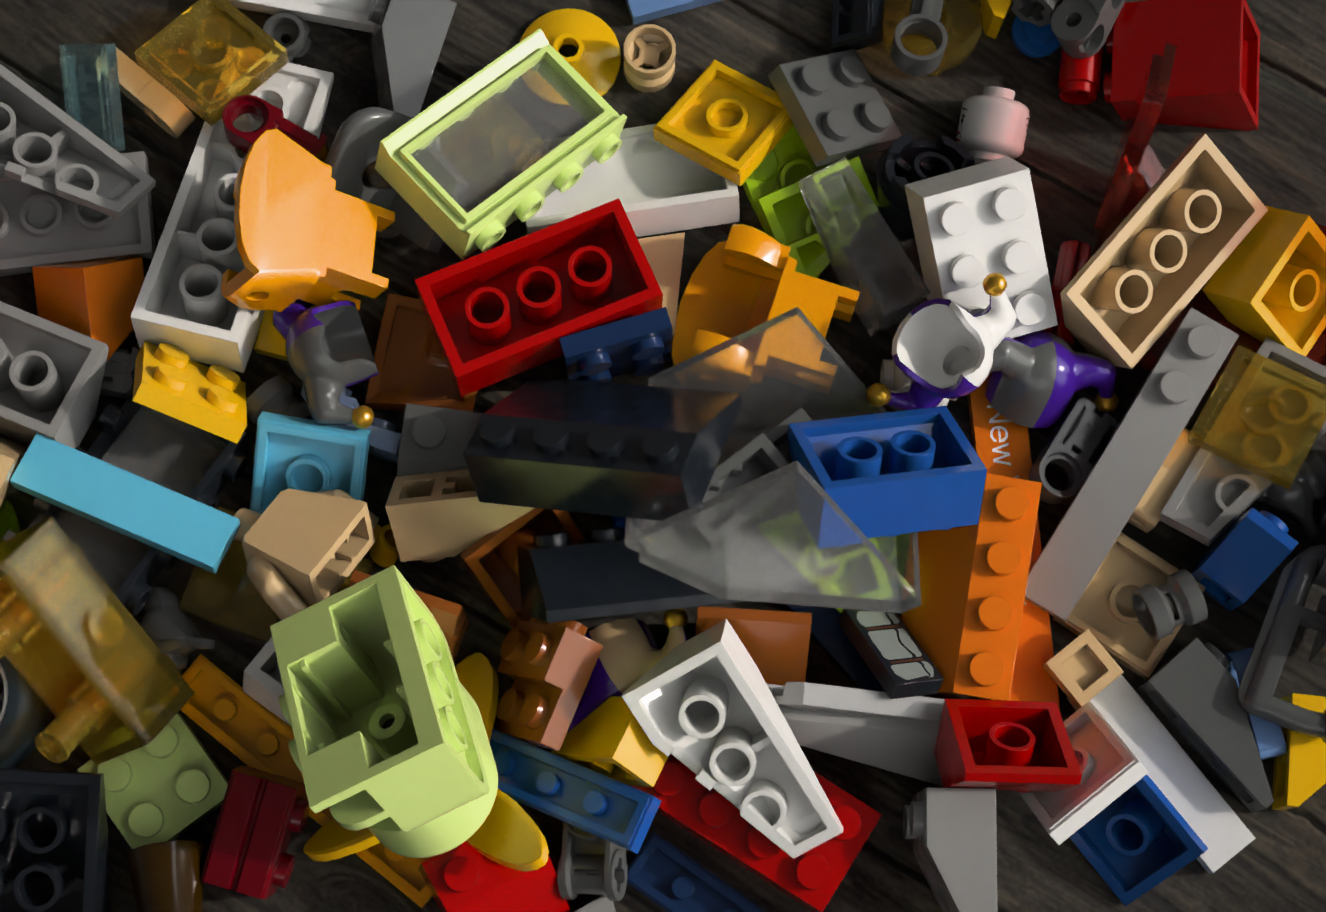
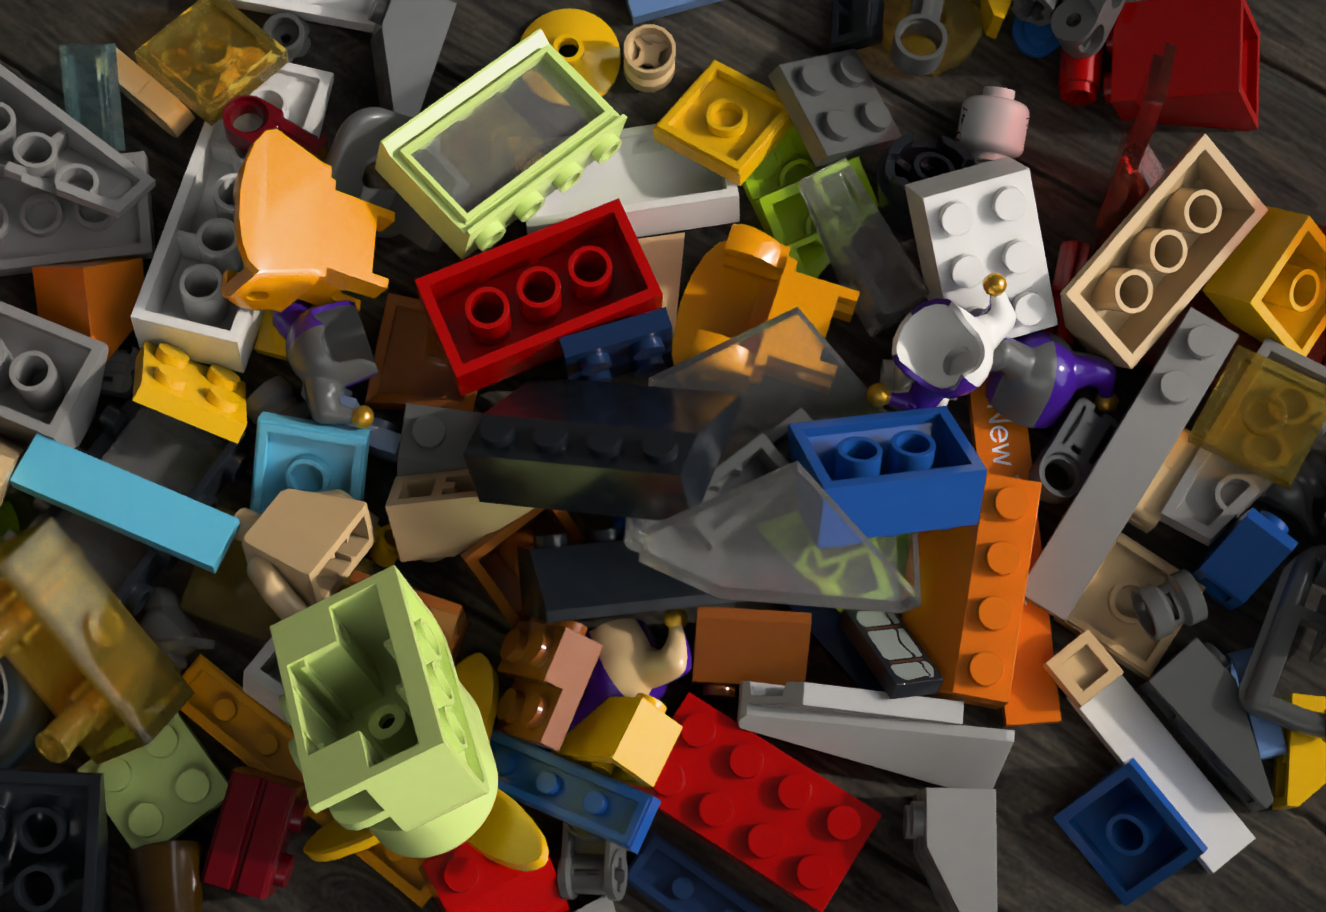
(725, 726): white wedge -> none
(1005, 746): red slope -> none
(1106, 772): tile -> none

